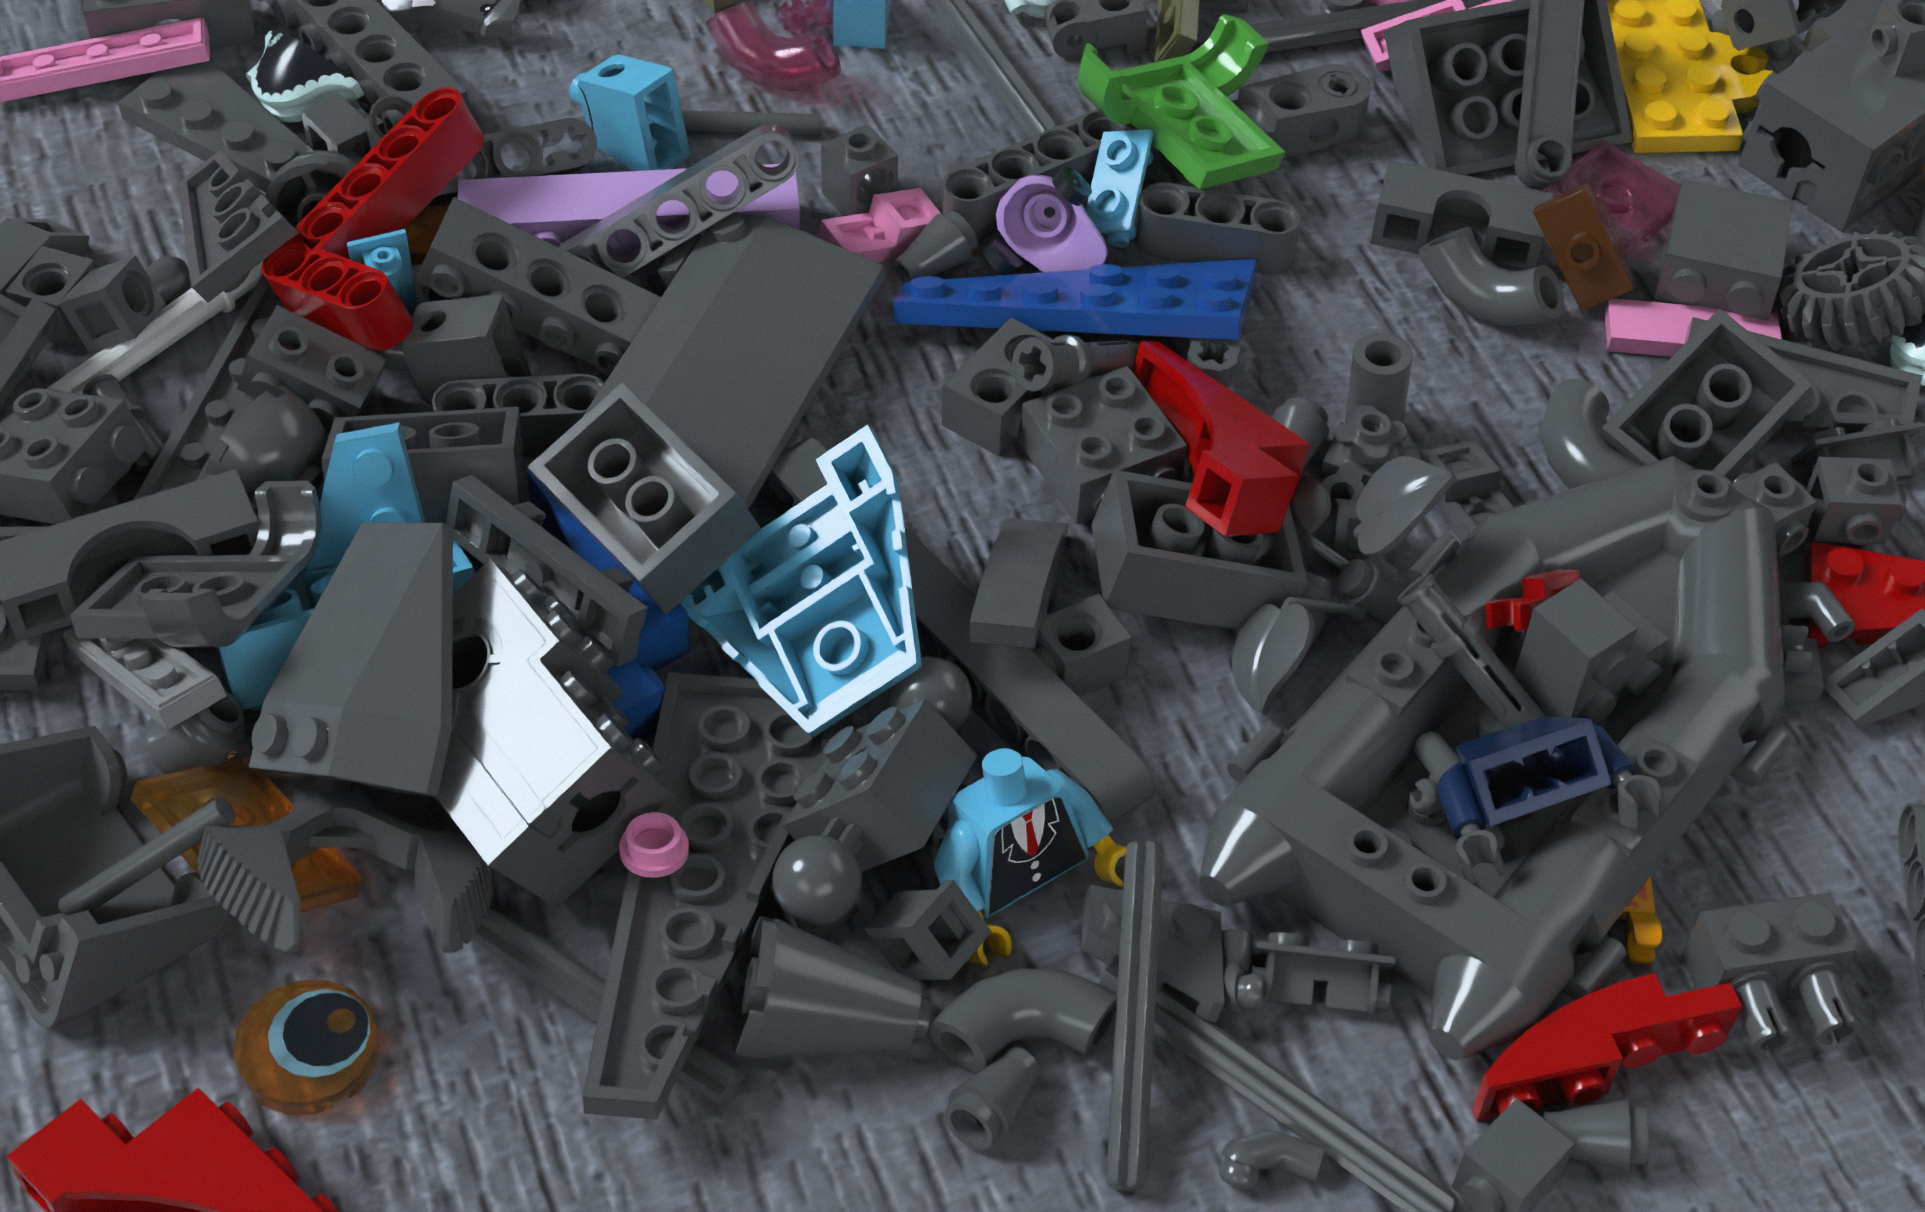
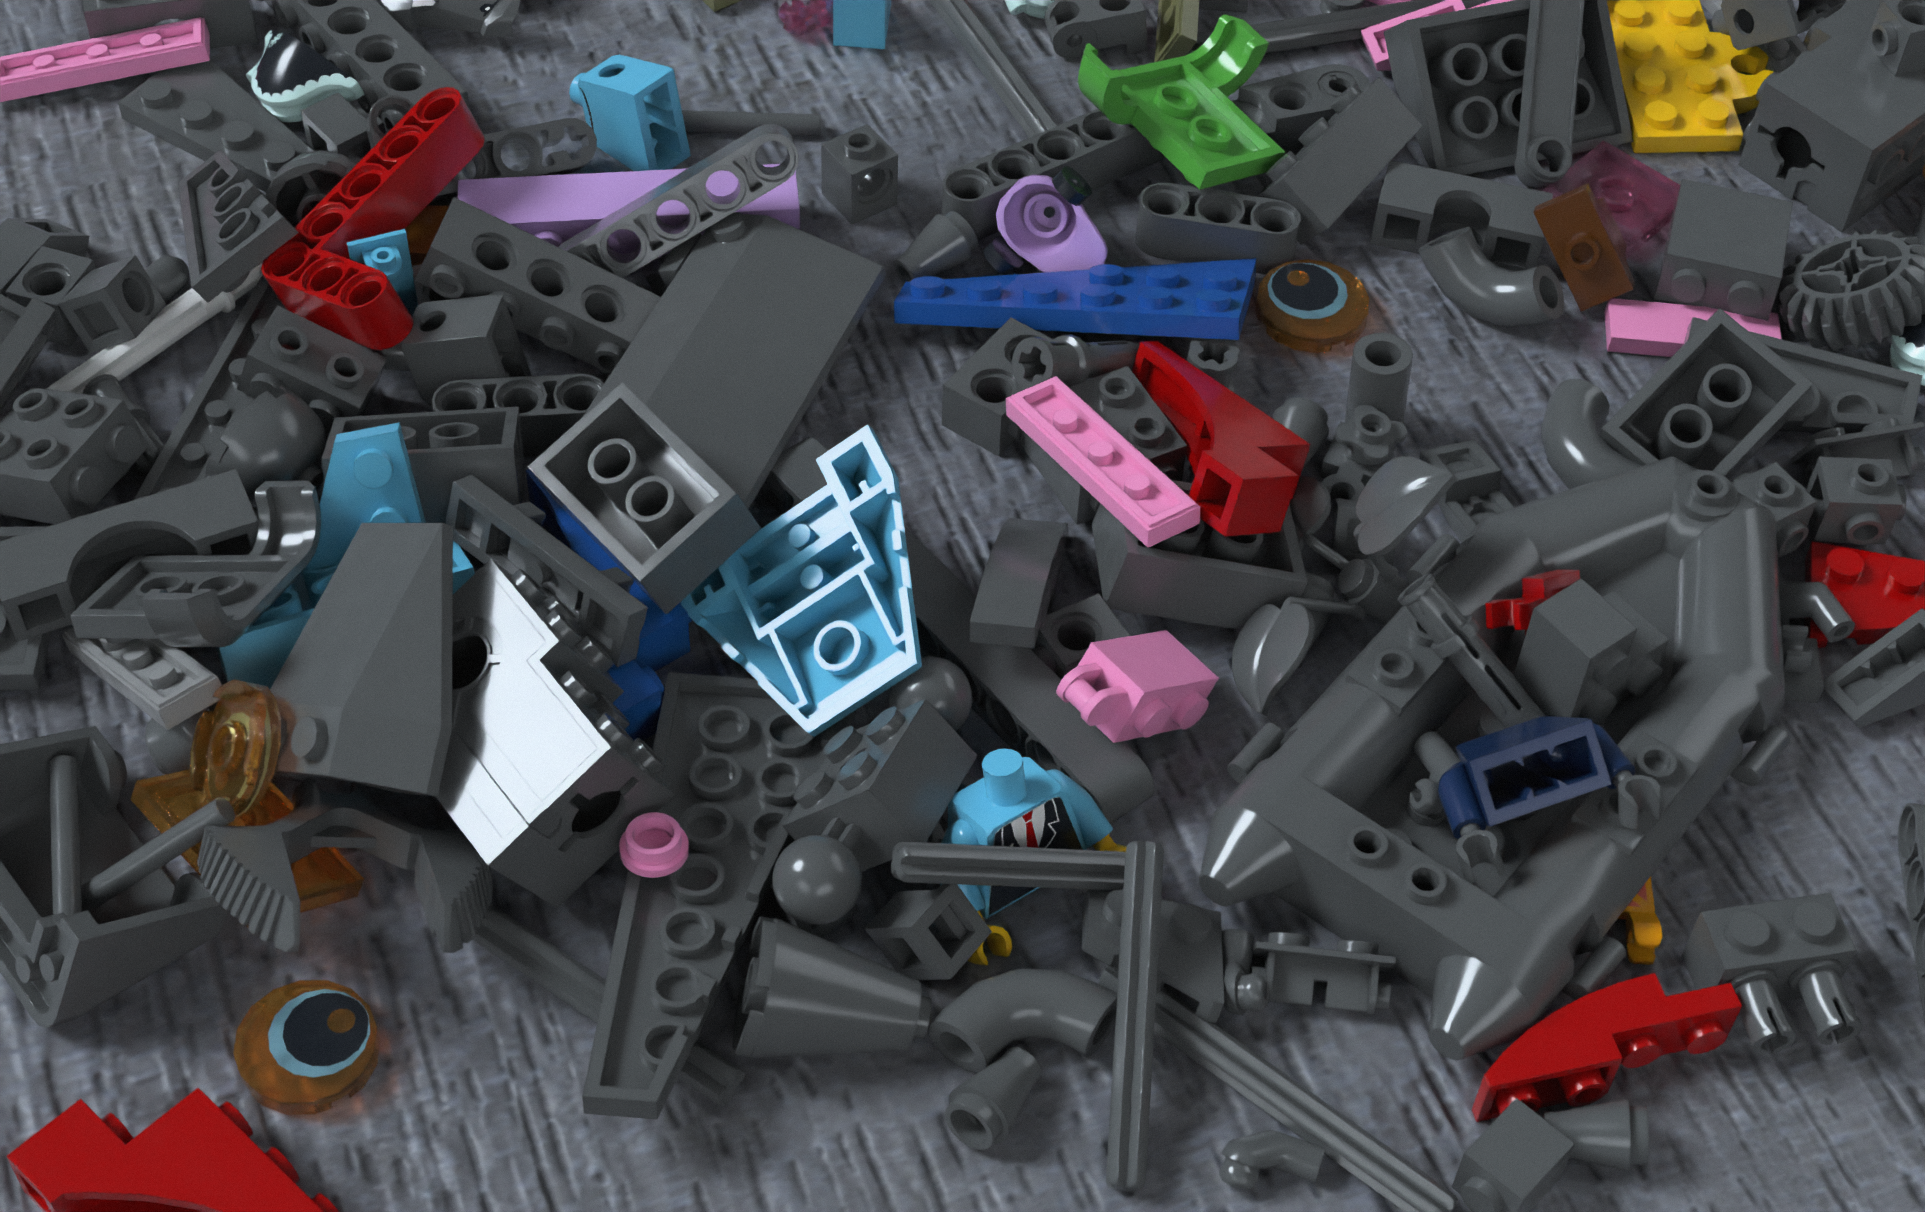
(65, 835): none -> dark grey bar
(237, 746): none -> clear orange tile
(769, 58): clear pink cylinder -> none
(886, 229): bright pink slope -> none
(1007, 866): none -> dark grey axle
(1103, 461): none -> bright pink tile
(1119, 183): medium azure hinge -> none
(1138, 686): none -> bright pink brick
(1312, 305): none -> clear orange tile
(1341, 155): none -> dark grey brick

